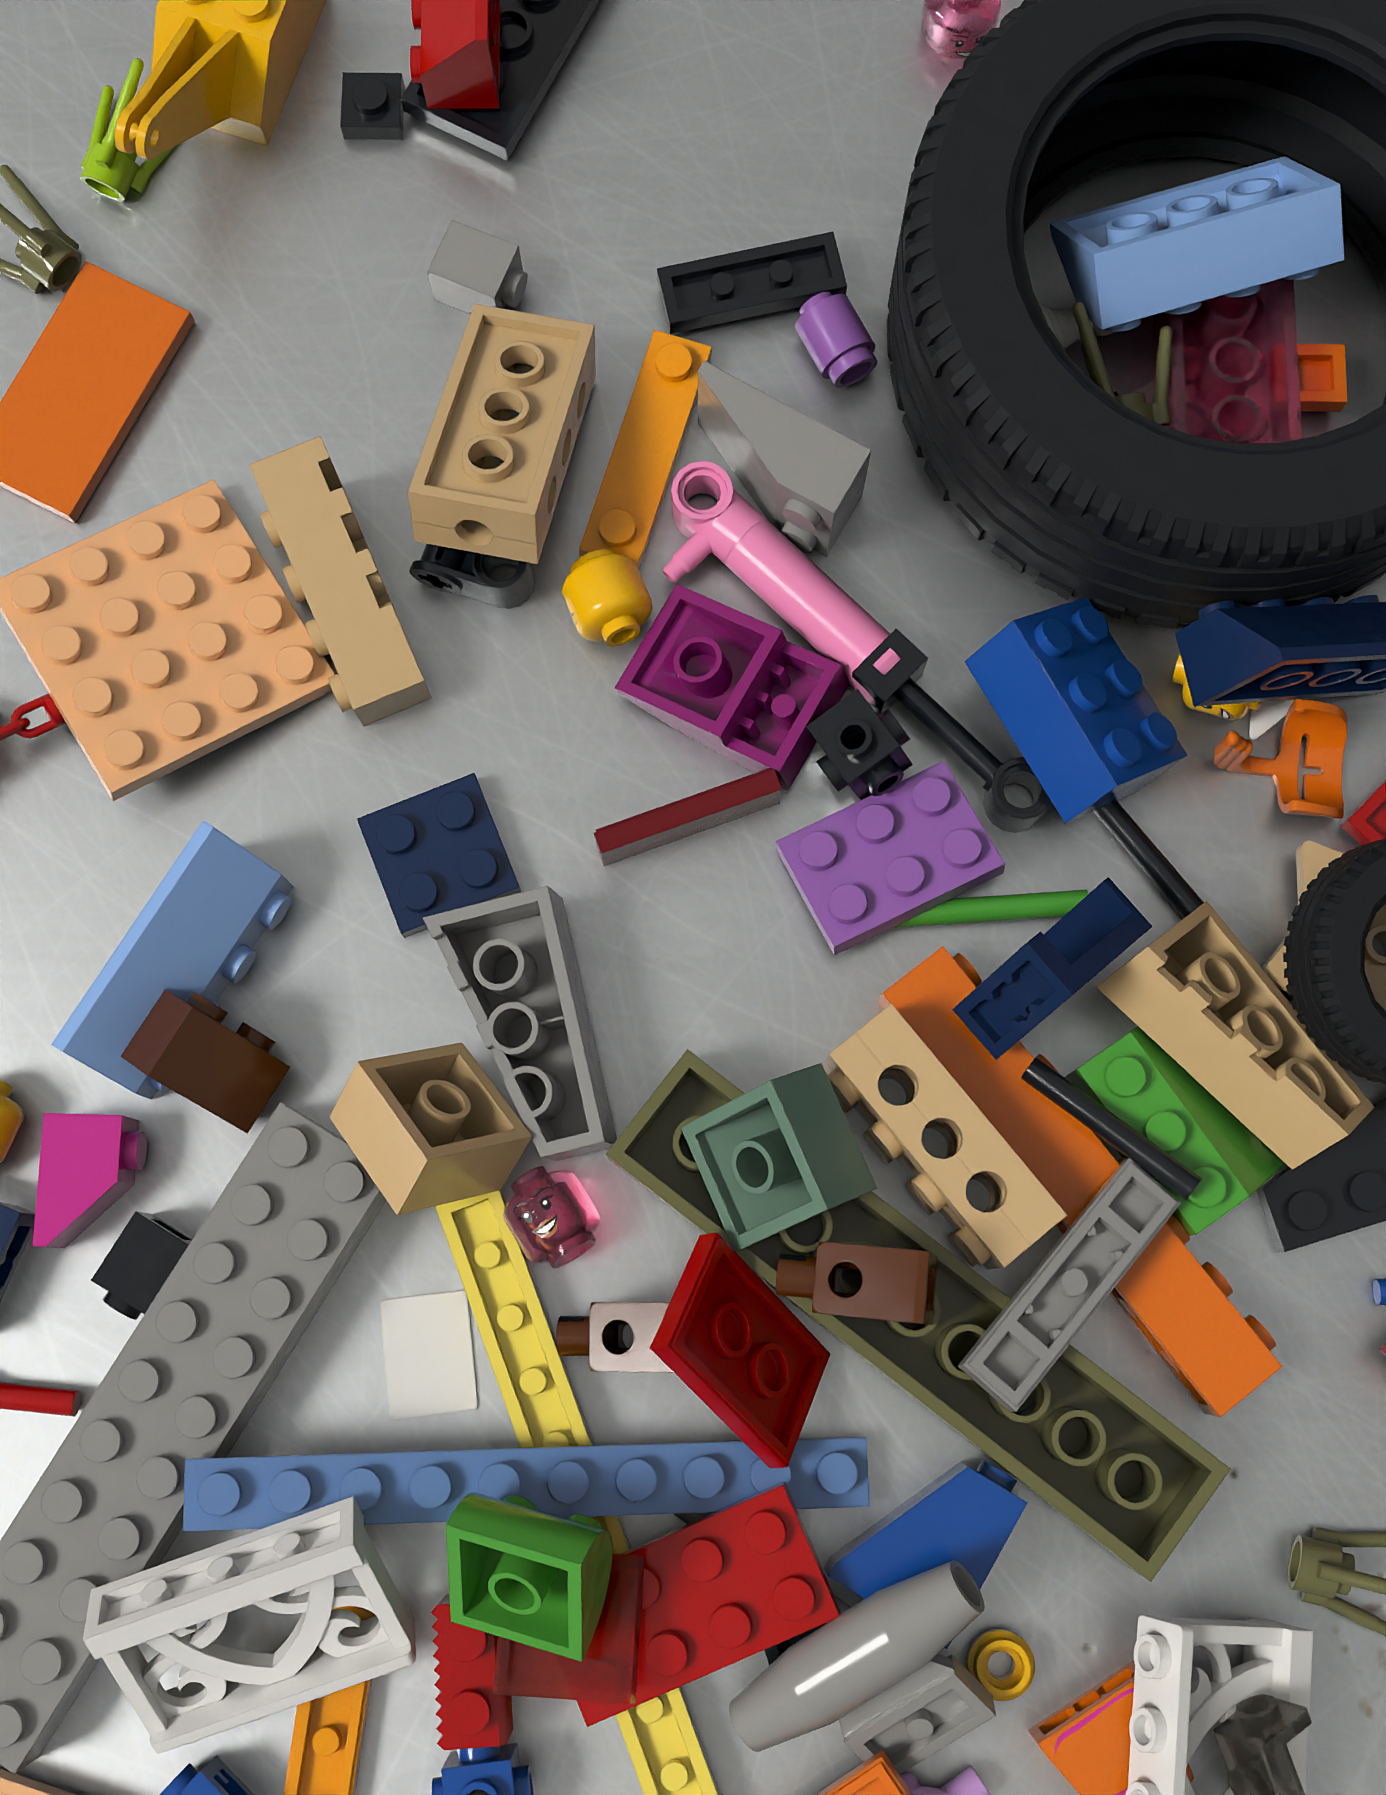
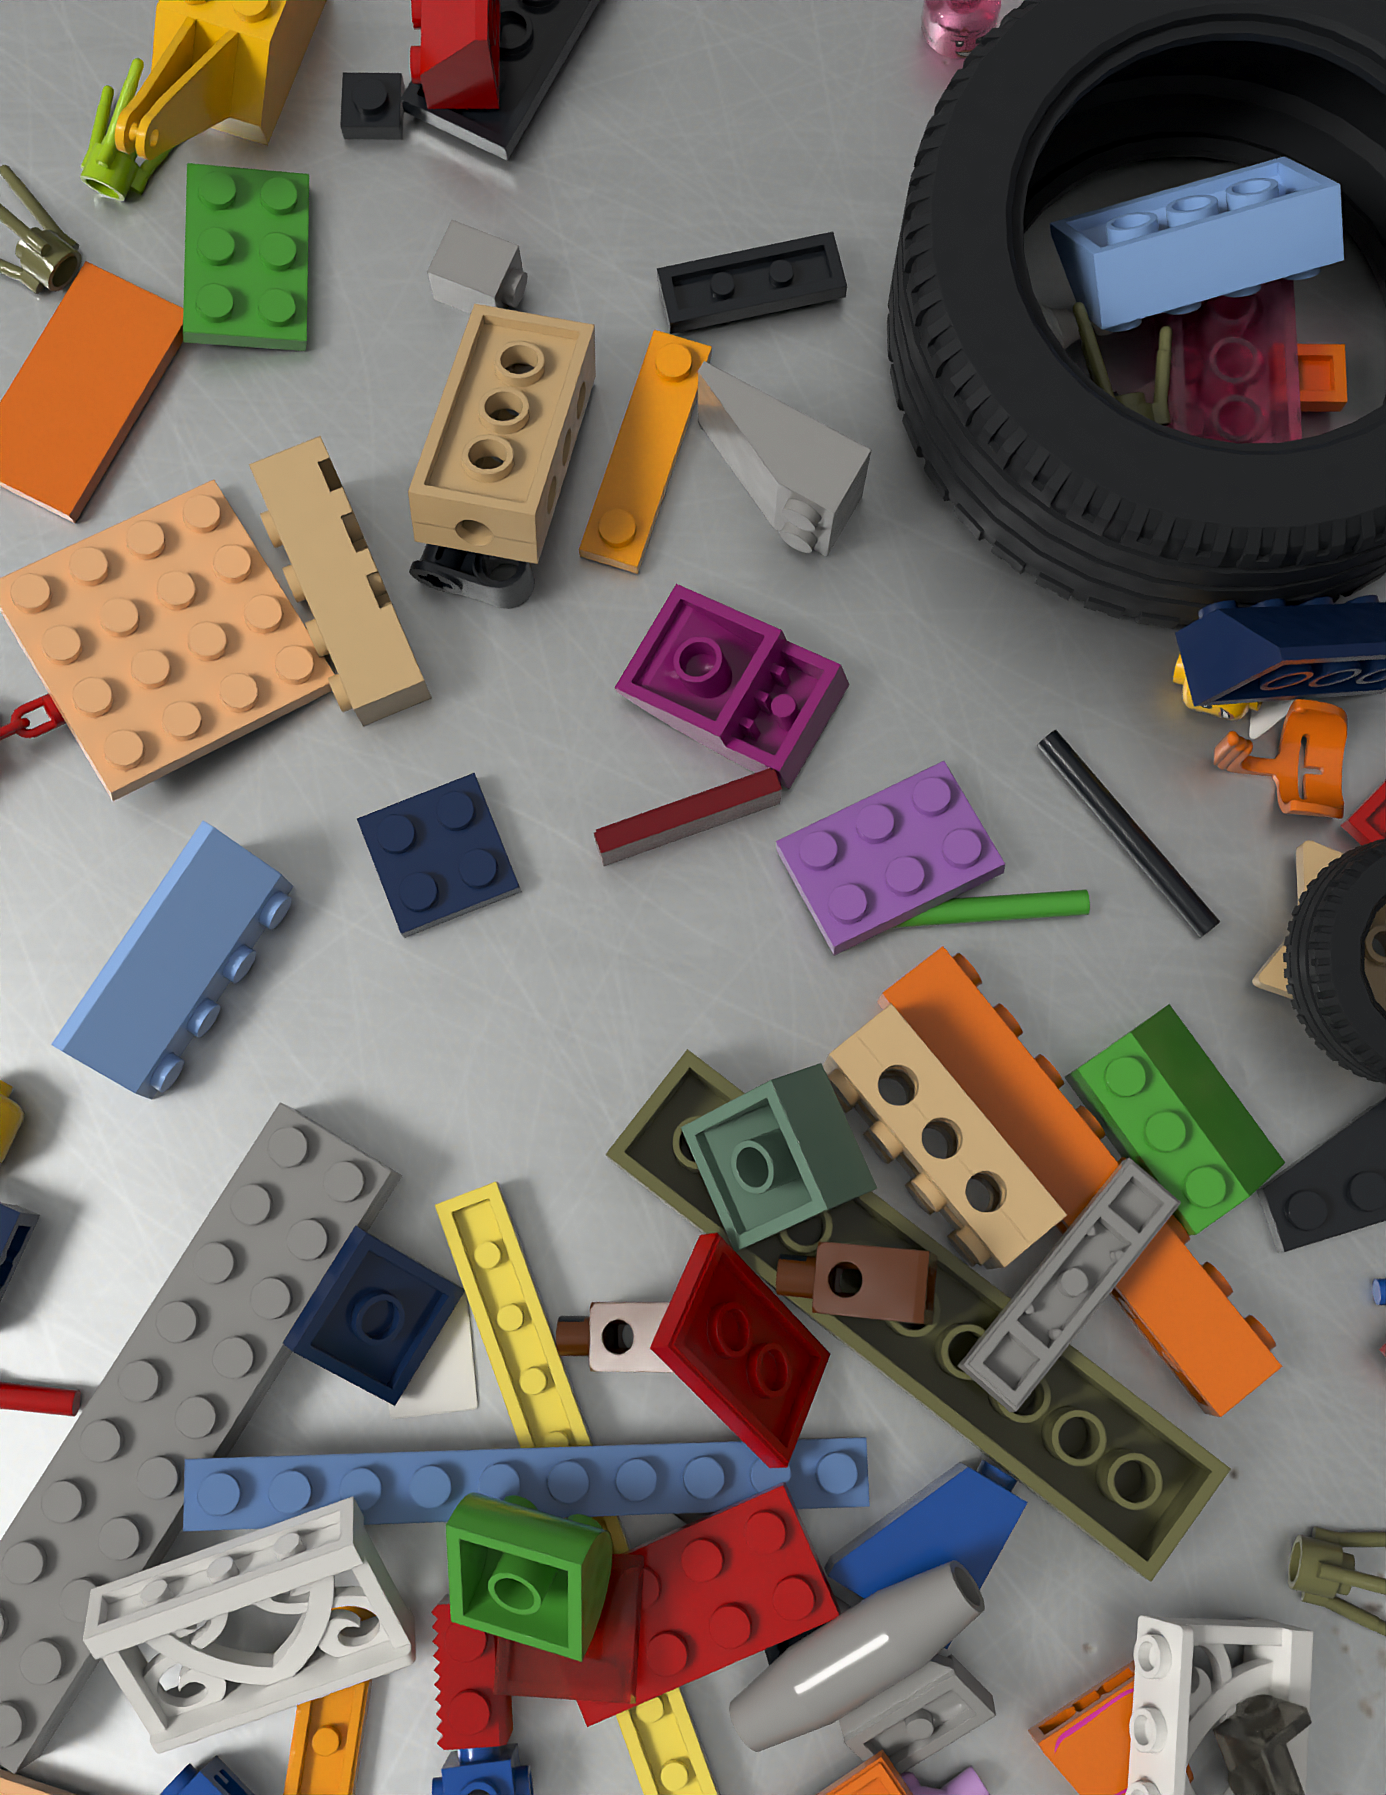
(83, 1172): dark pink slope -> none
(140, 1263): black brick -> none
(206, 1061): reddish brown brick -> none
(246, 257): none -> bright green plate
(373, 1316): none -> dark blue plate
(429, 1127): tan brick -> none
(531, 1011): light grey wedge -> none
(551, 1216): clear pink head -> none
(607, 597): yellow head -> none
(835, 625): bright pink piece -> none
(836, 338): medium lavender brick -> none
(861, 747): black brick -> none
(1022, 1669): yellow plate -> none
(1051, 968): dark blue panel -> none
(1075, 707): blue brick -> none
(1111, 1128): black bar -> none
(1238, 1037): tan wedge -> none

